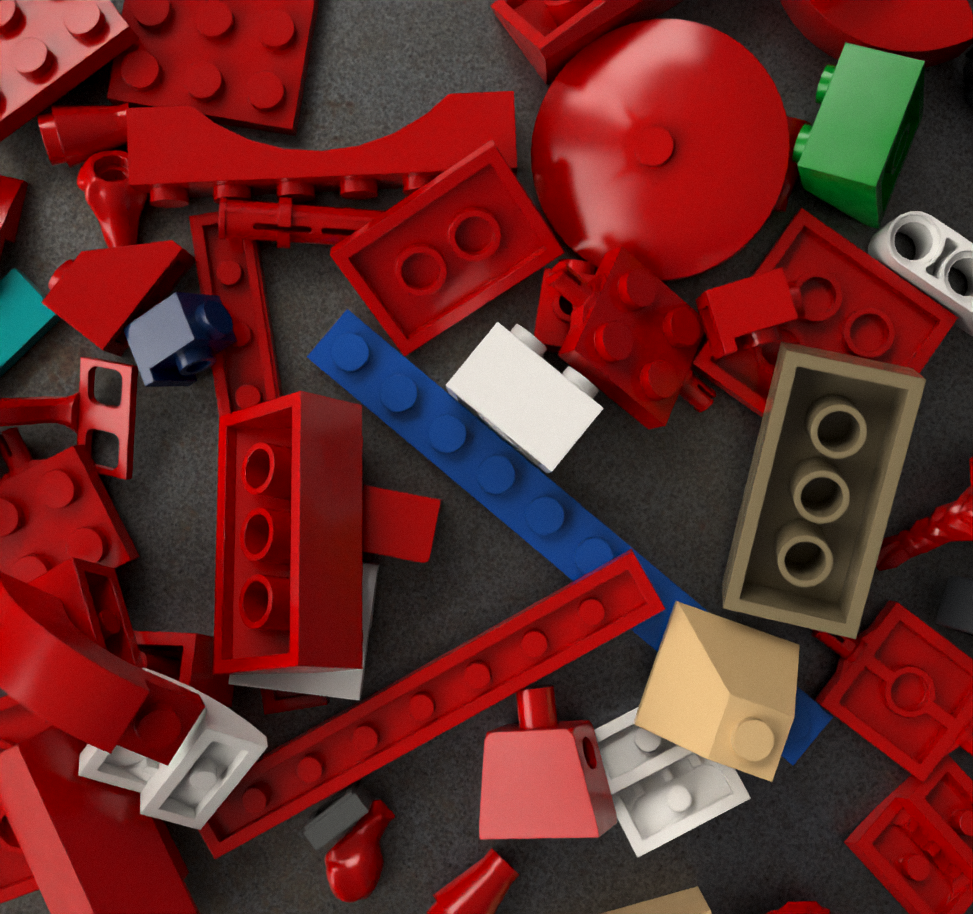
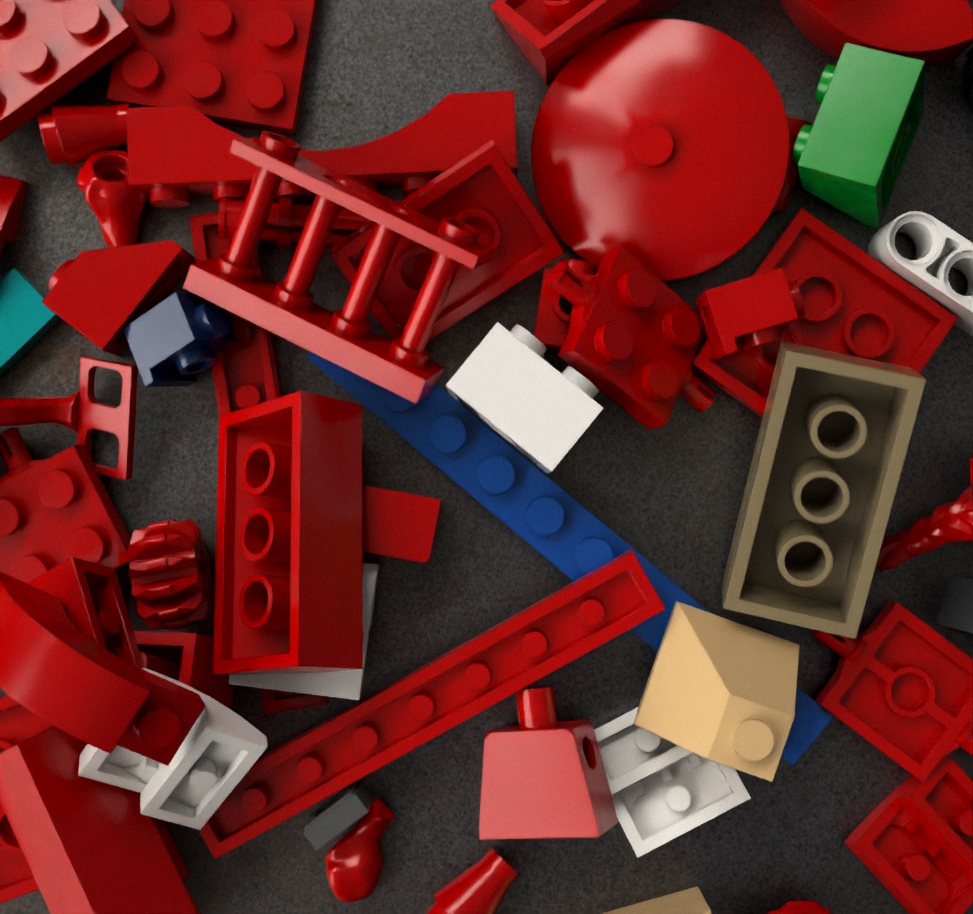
(171, 574): none -> red gear
(288, 305): none -> red fence

